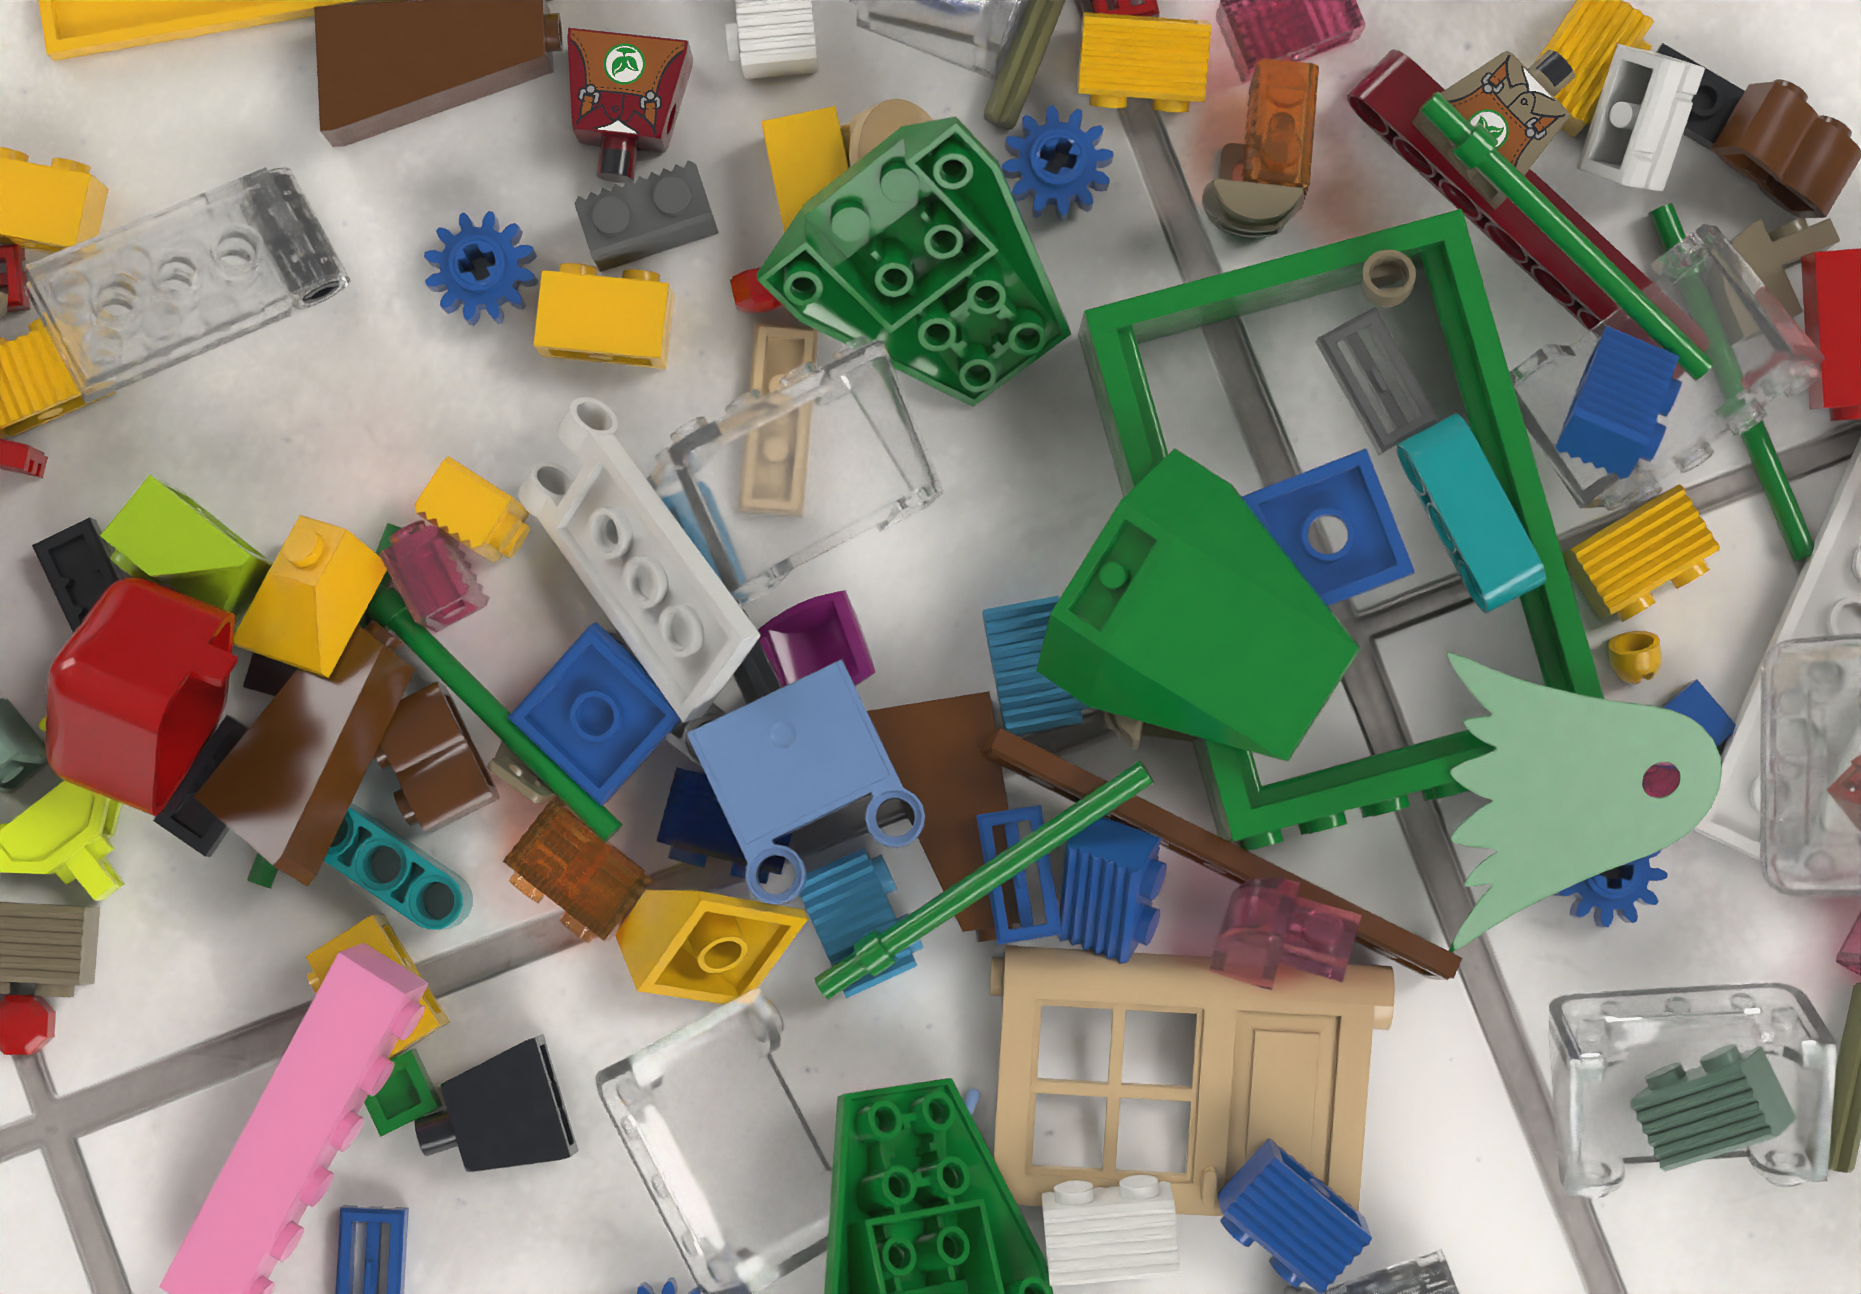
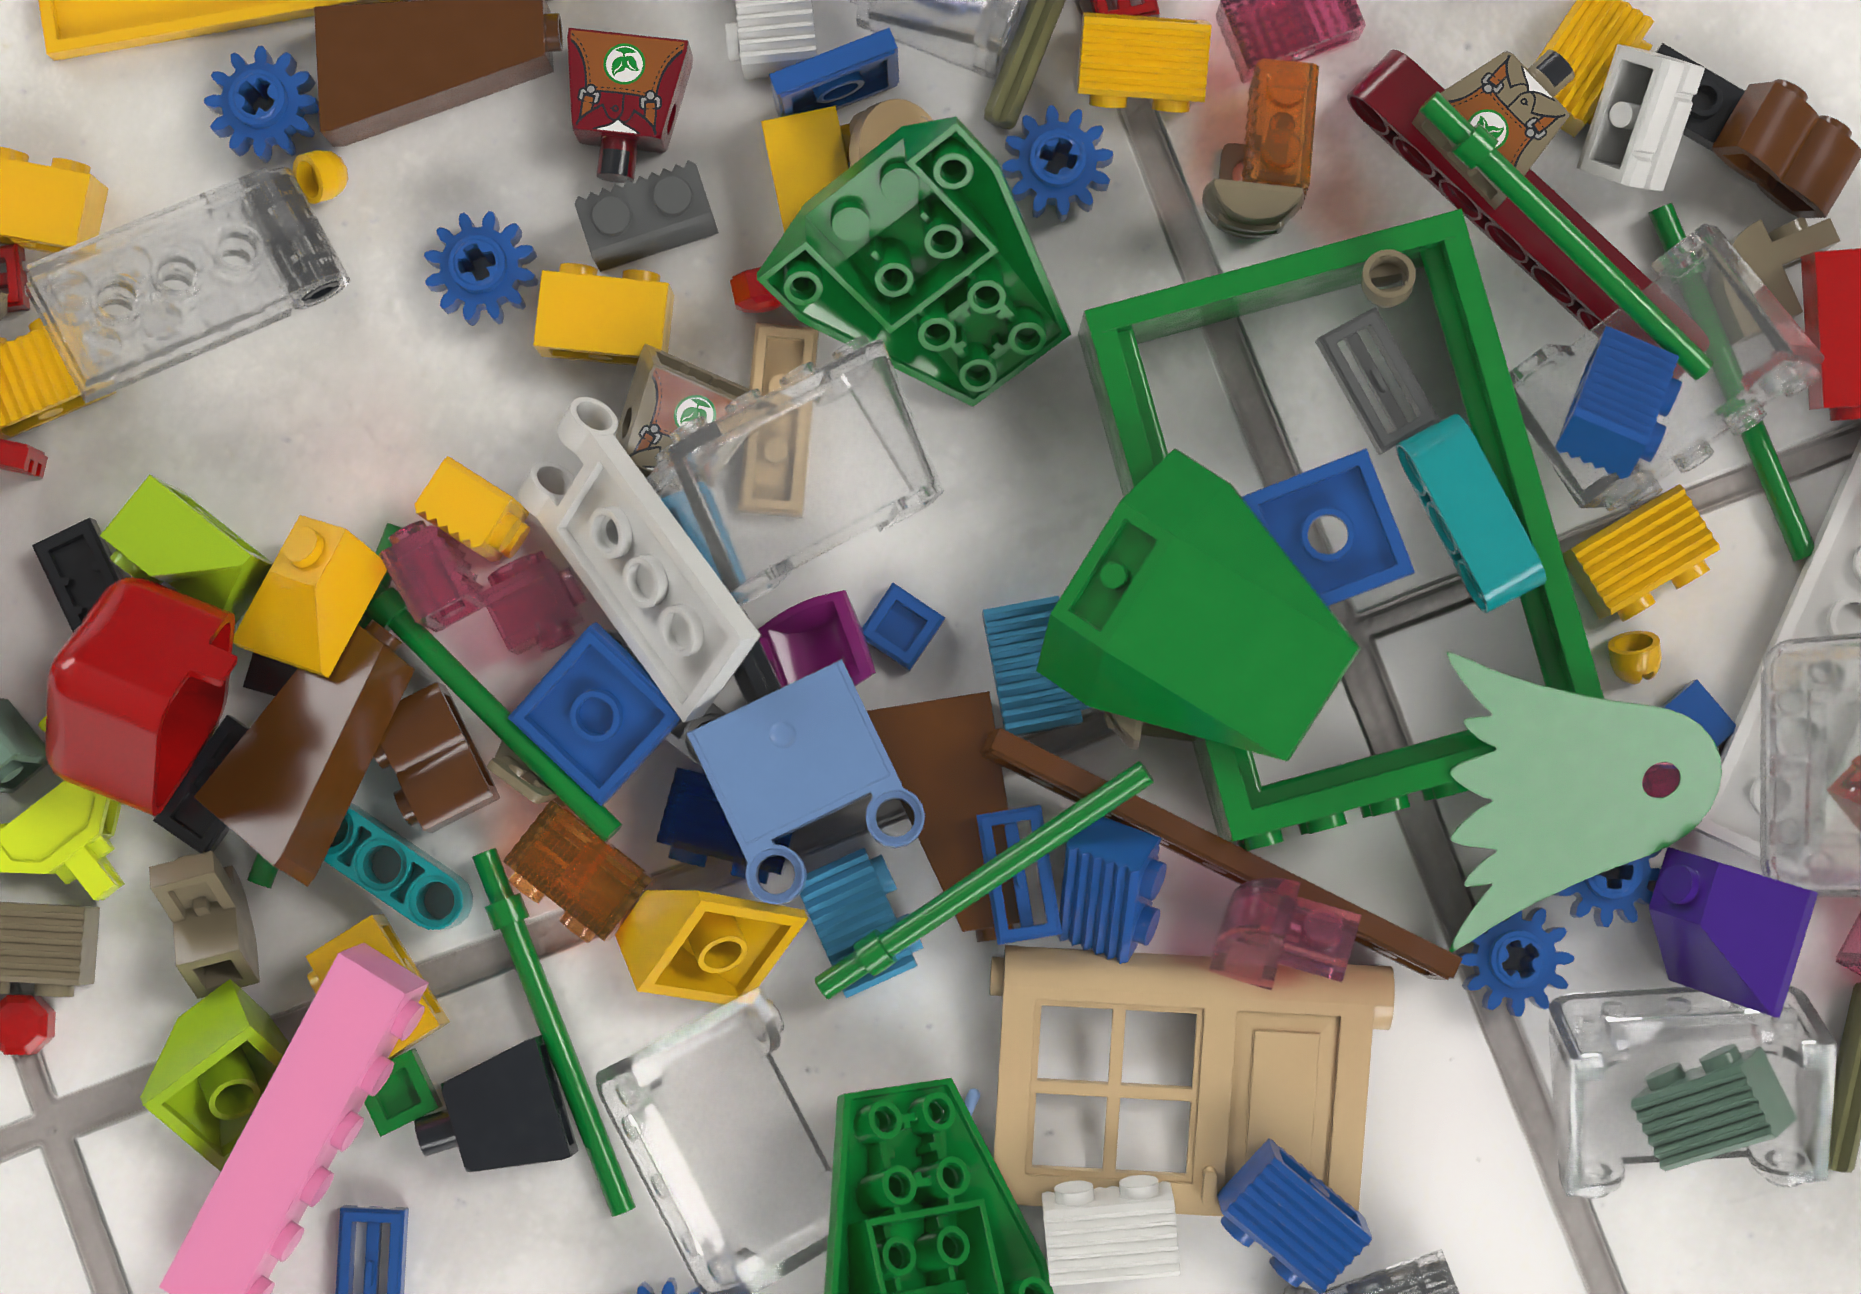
(209, 921): none -> dark tan brick
(215, 1071): none -> lime slope
(261, 127): none -> blue gear
(320, 175): none -> yellow hinge
(508, 915): none -> green bar
(534, 603): none -> clear pink brick
(665, 397): none -> torso
(838, 75): none -> blue tile
(901, 626): none -> blue tile
(1537, 964): none -> blue gear
(1729, 930): none -> dark purple slope

